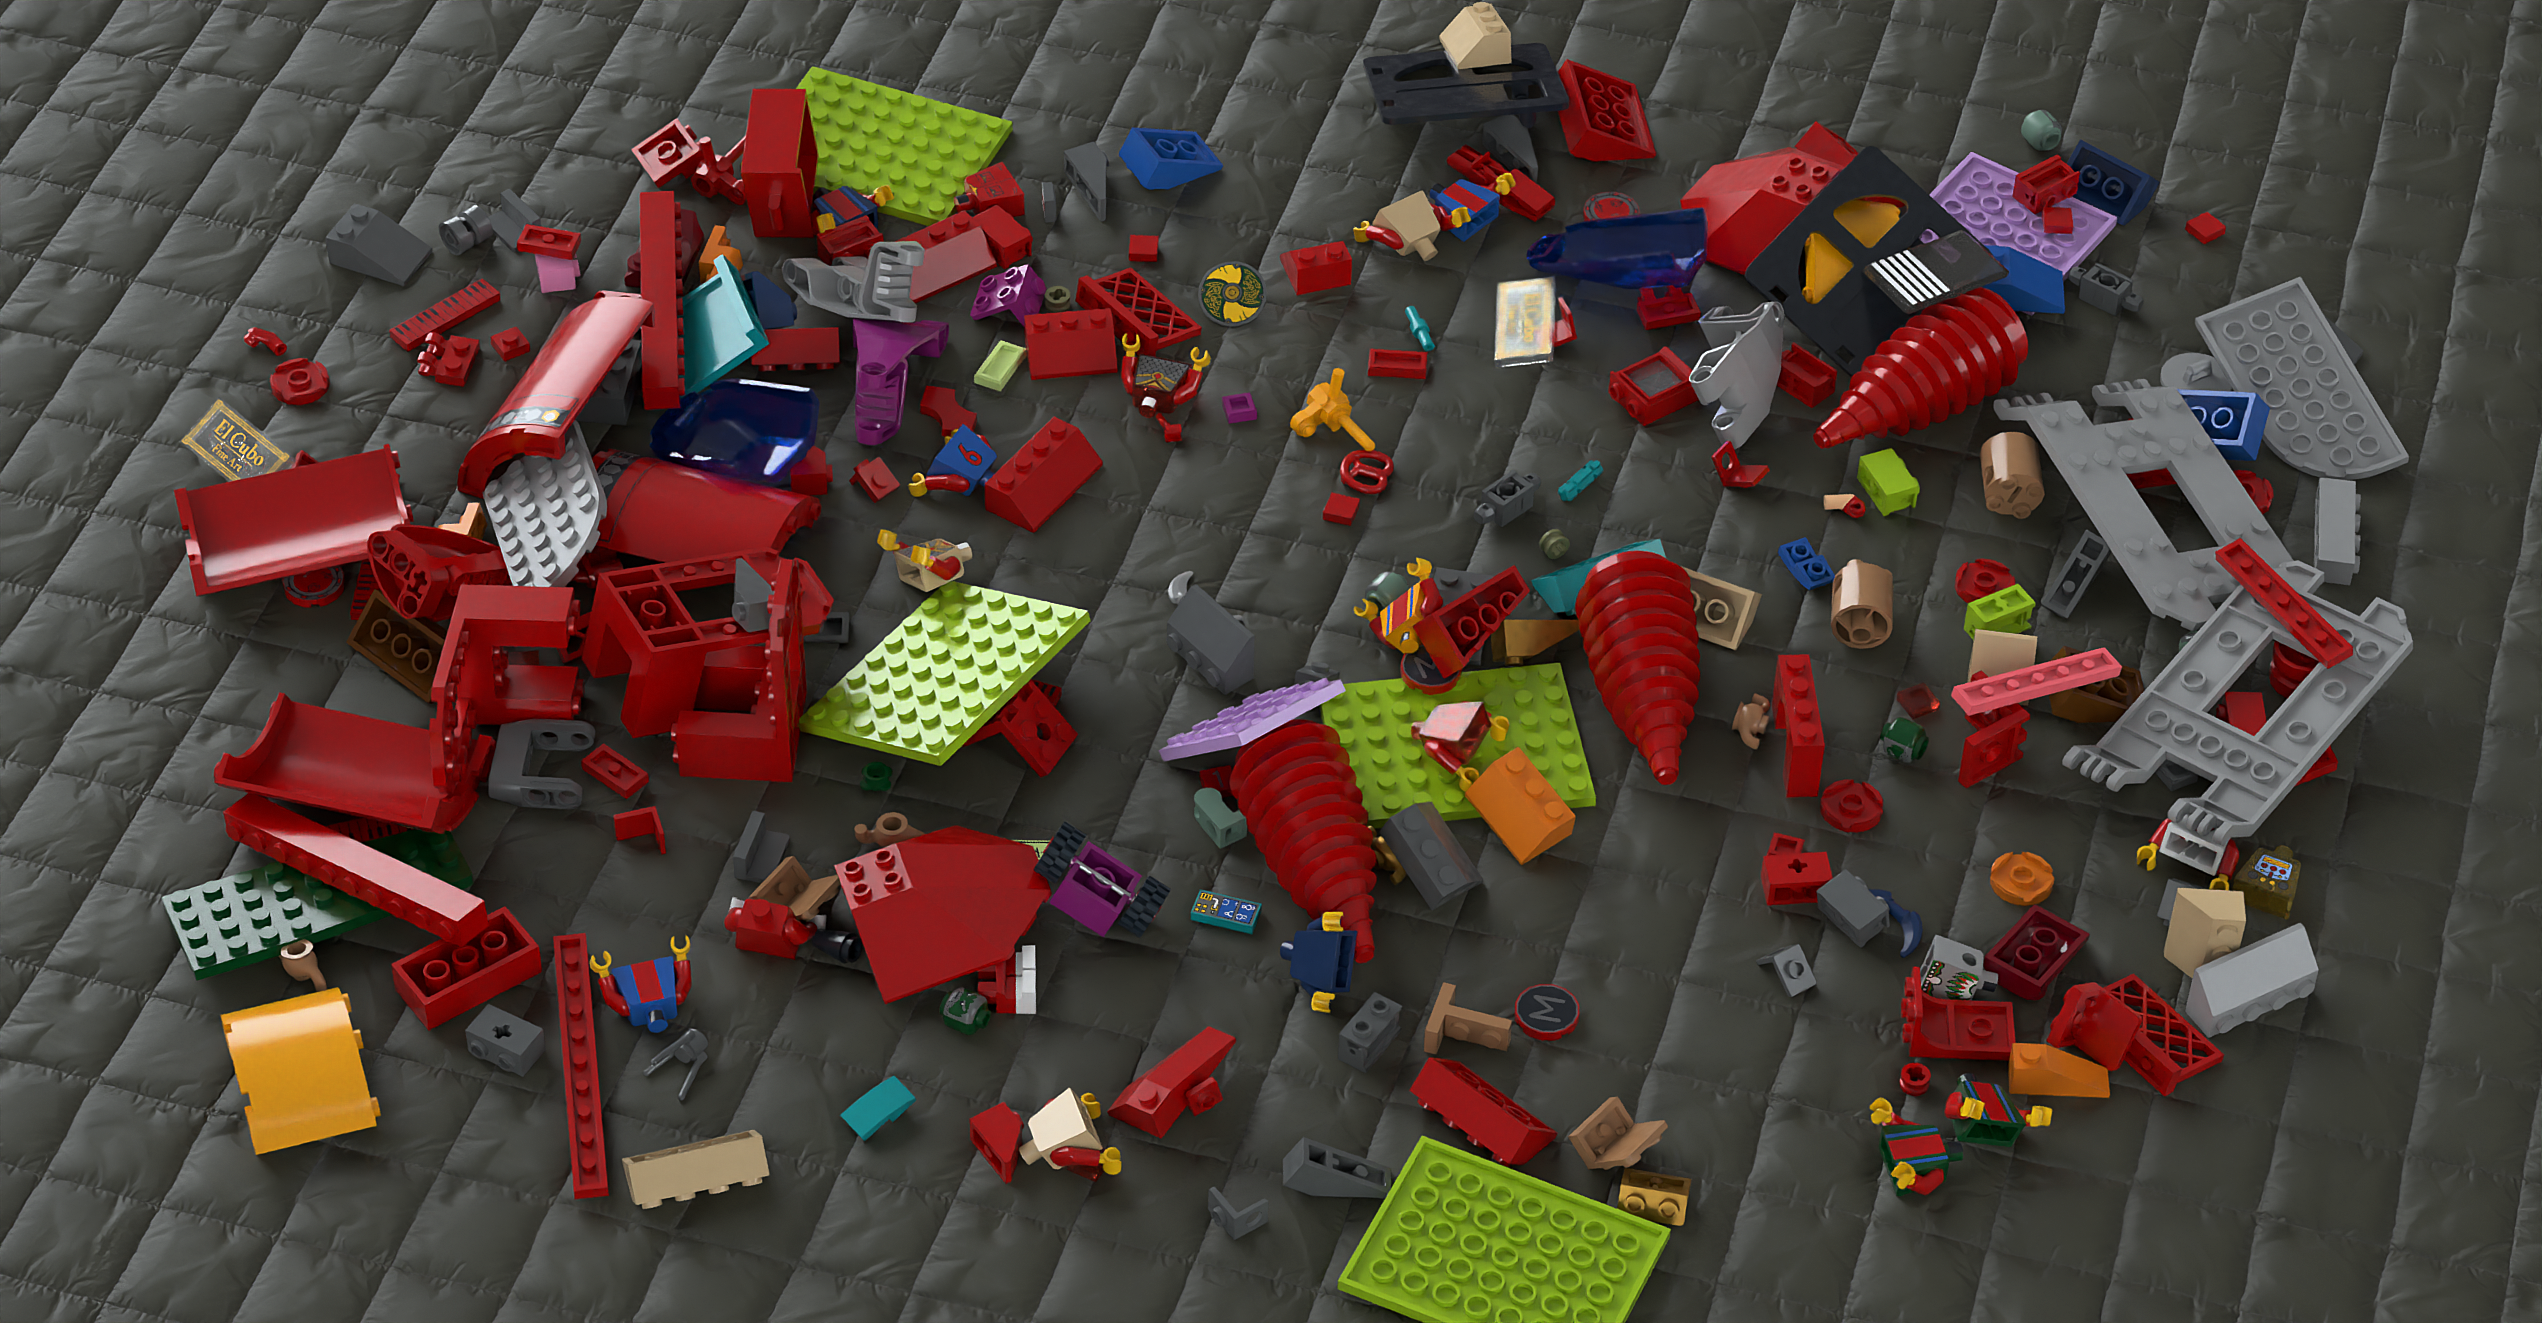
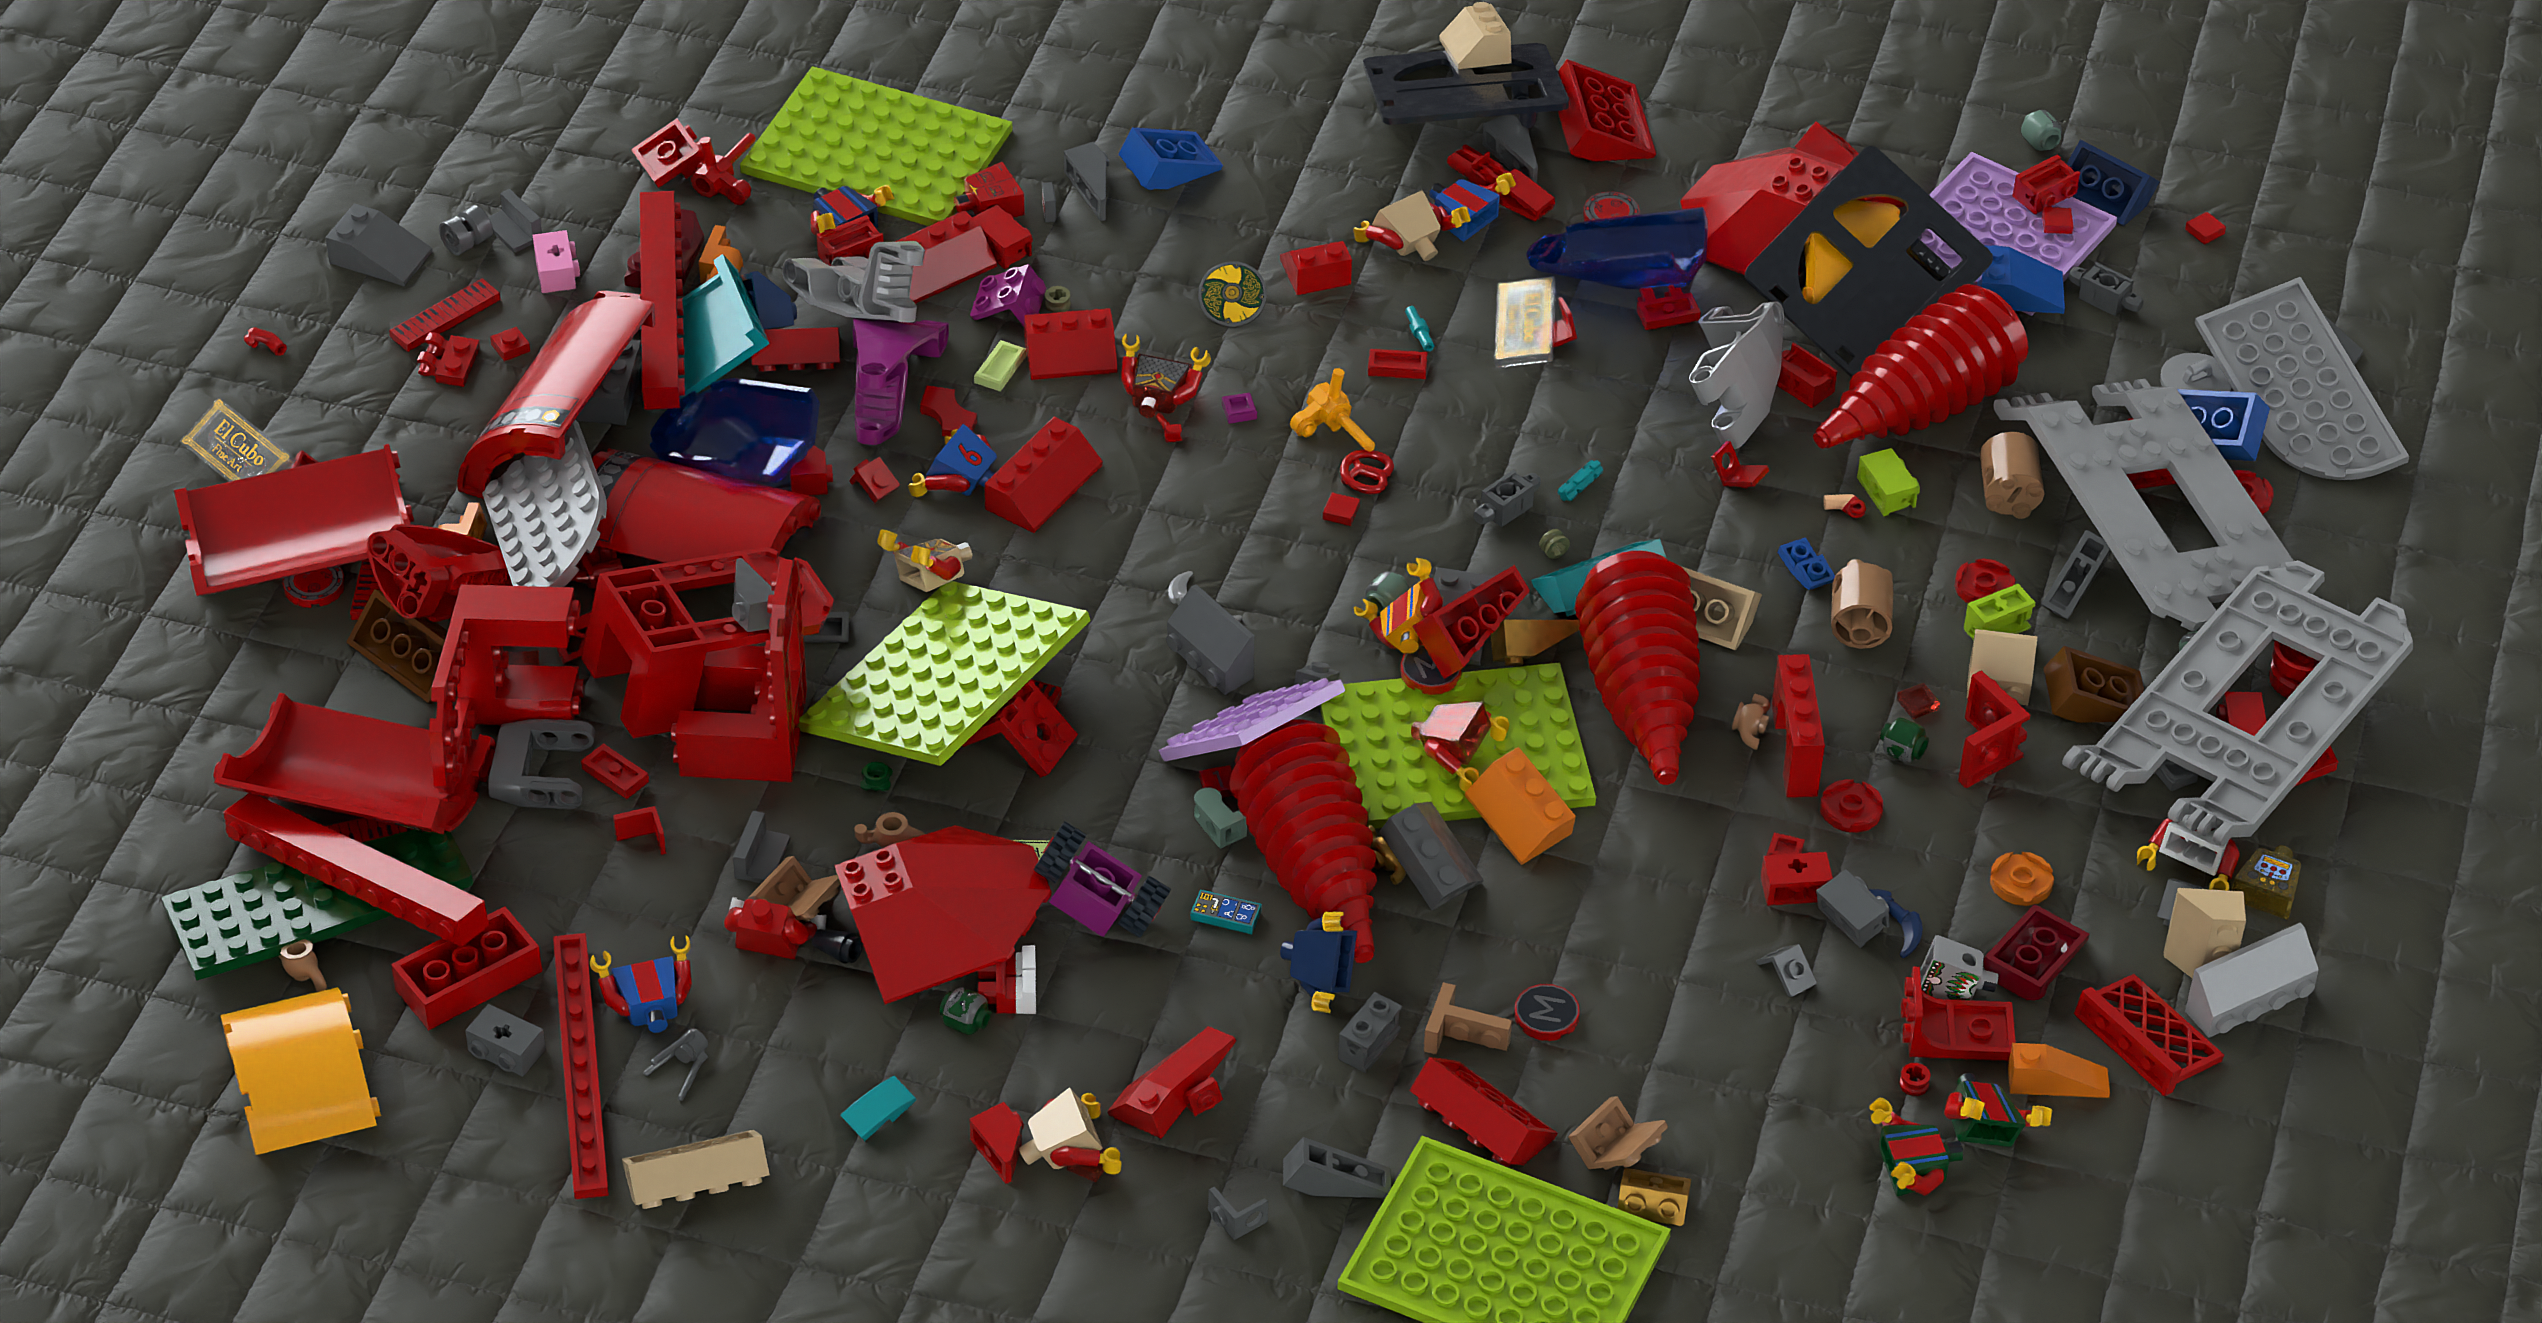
(299, 381): red tile -> none
(549, 242): red plate -> none
(780, 163): red container -> none
(1126, 320): red fence -> none
(1143, 248): red tile -> none
(1653, 386): red window -> none
(1935, 271): clear smoke piece -> none
(2036, 681): coral plate -> none
(2095, 1024): red bracket -> none
(2284, 603): red plate -> none
(2335, 530): light grey brick -> none

